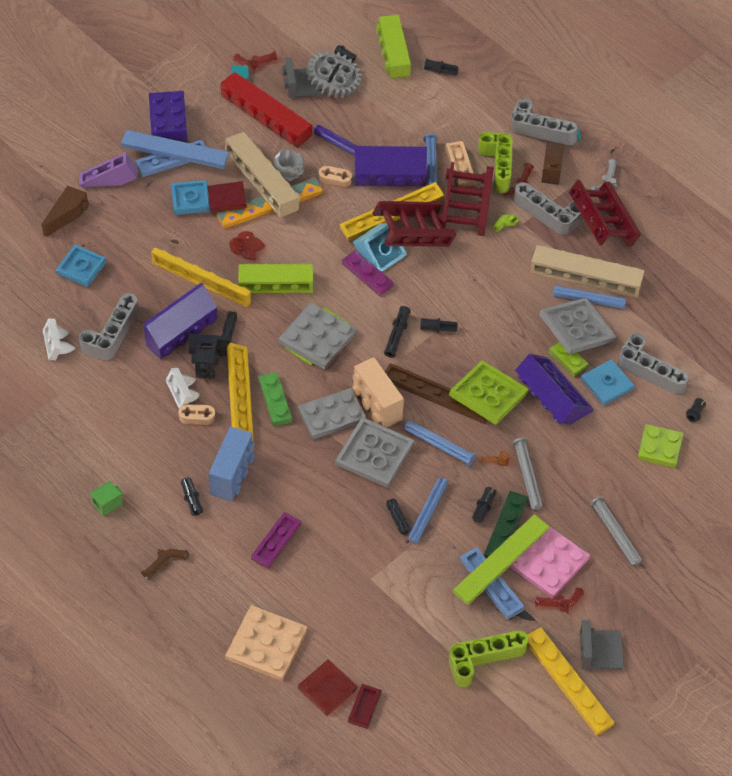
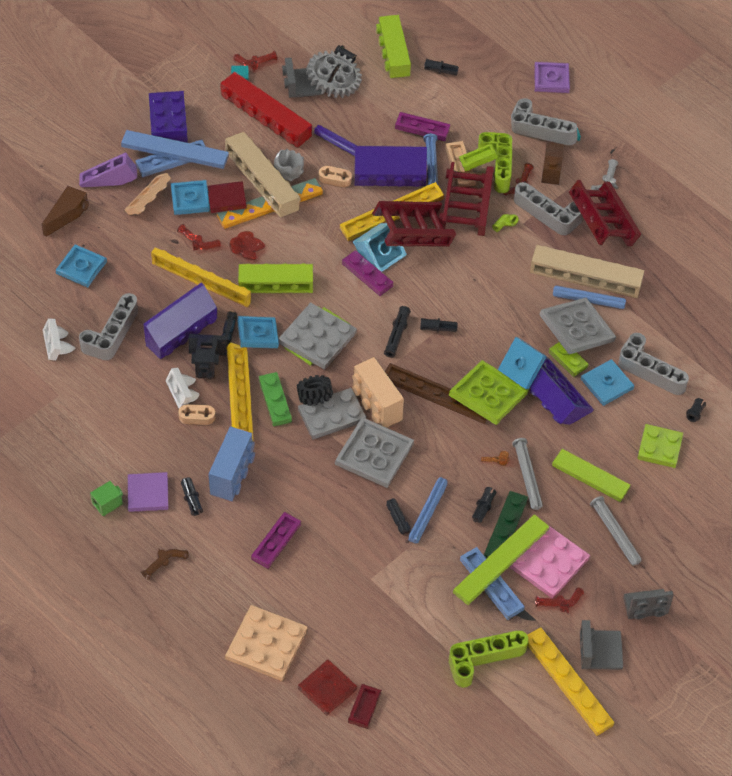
(147, 492): none -> medium lavender tile
(148, 194): none -> light nougat plate
(197, 240): none -> clear red piece
(258, 332): none -> dark azure plate
(314, 390): none -> black tyre
(422, 126): none -> magenta plate
(440, 443): medium blue axle -> none
(478, 157): none -> lime tile
(522, 363): none -> dark azure plate
(551, 77): none -> medium lavender tile
(591, 475): none -> lime tile
(648, 603): none -> dark grey bracket

